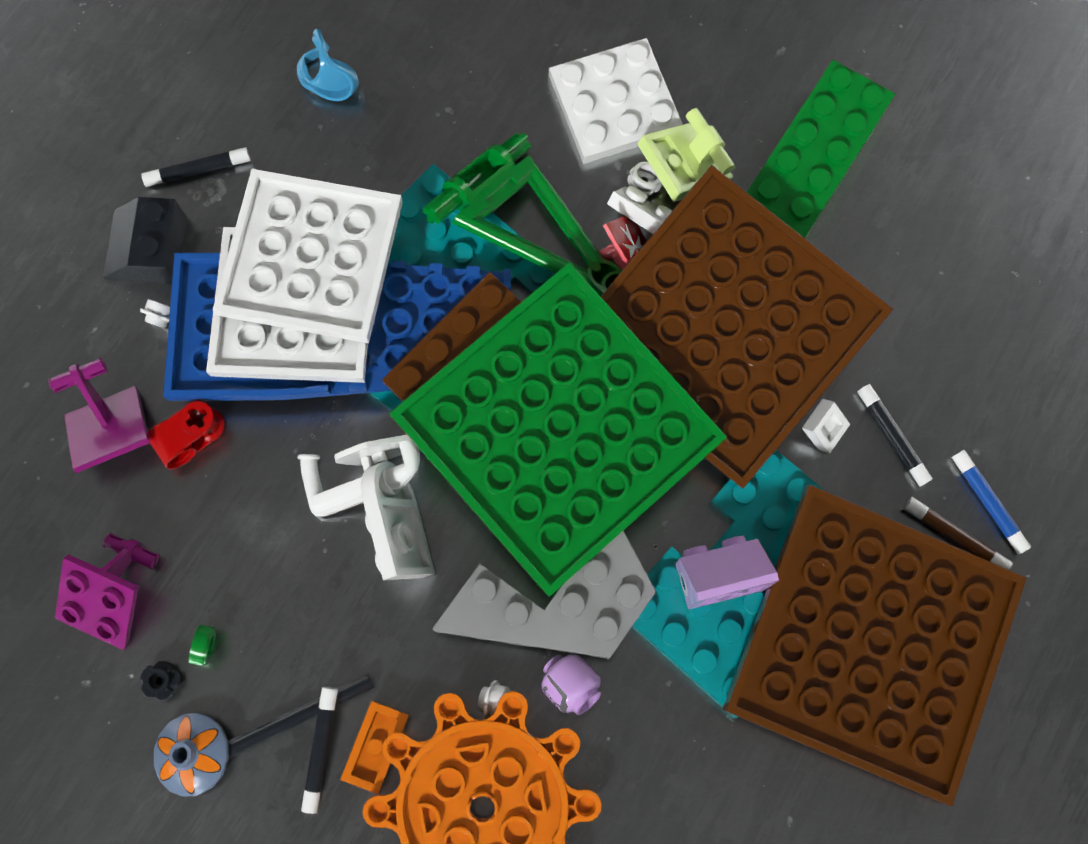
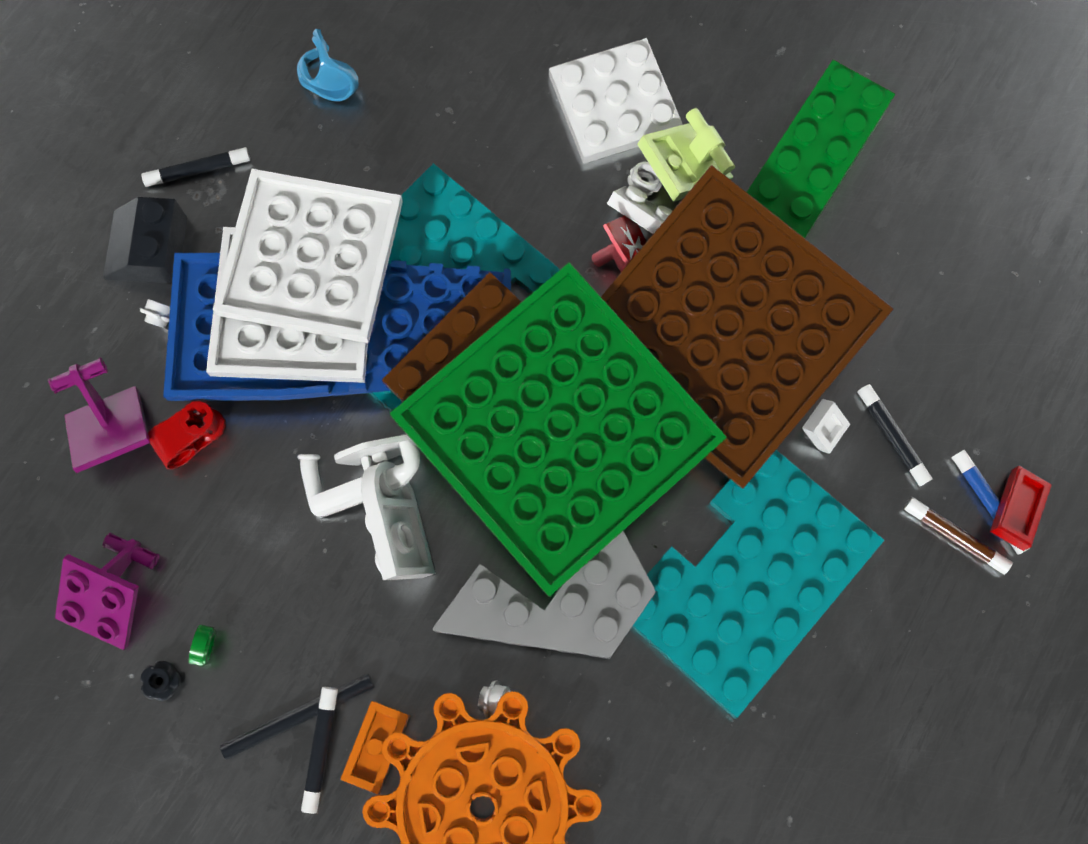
(206, 754): sand blue dish -> none
(489, 183): green piece -> none
(571, 684): lavender head -> none
(725, 572): lavender slope -> none
(876, 645): reddish brown plate -> none
(1021, 508): none -> red tile

